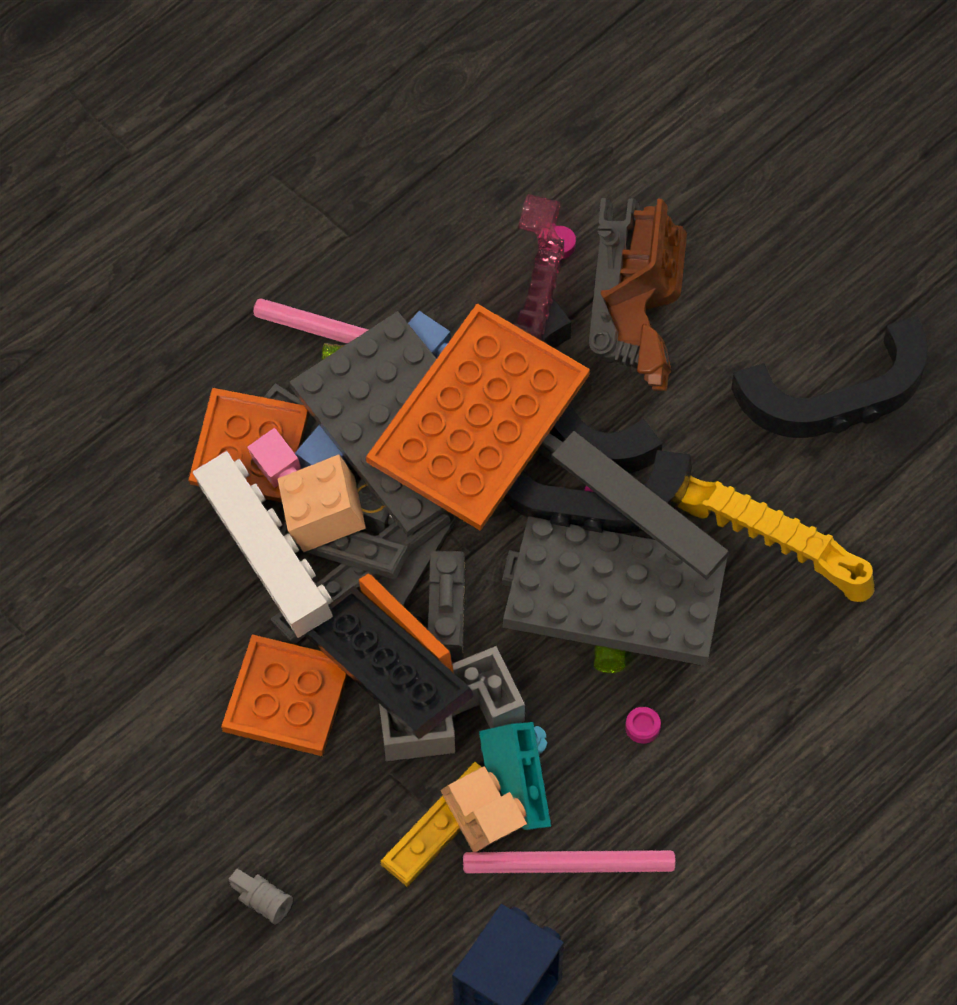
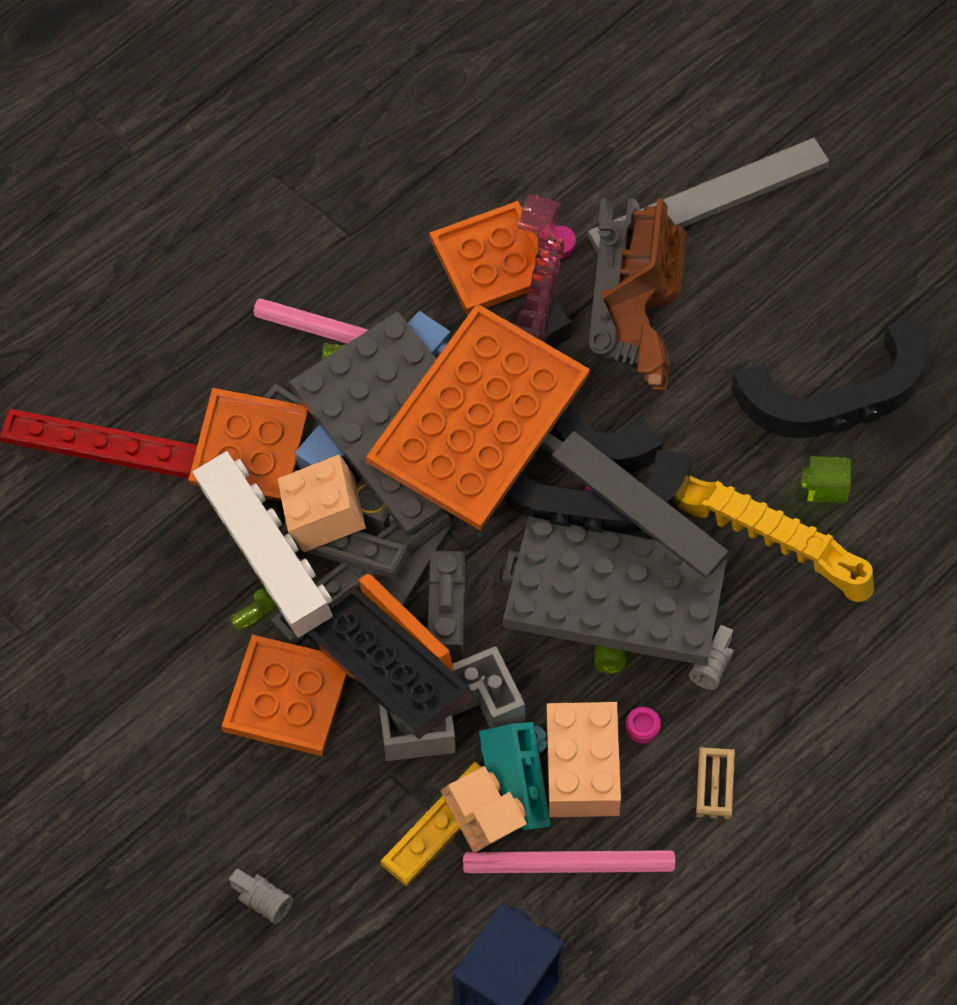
(98, 443): none -> red tile
(254, 611): none -> clear neon green arm
(274, 456): bright pink brick -> none
(487, 256): none -> orange plate
(583, 759): none -> light nougat brick
(714, 810): none -> tan tile
(719, 656): none -> light grey hinge
(740, 185): none -> light grey tile
(827, 479): none -> clear neon green brick

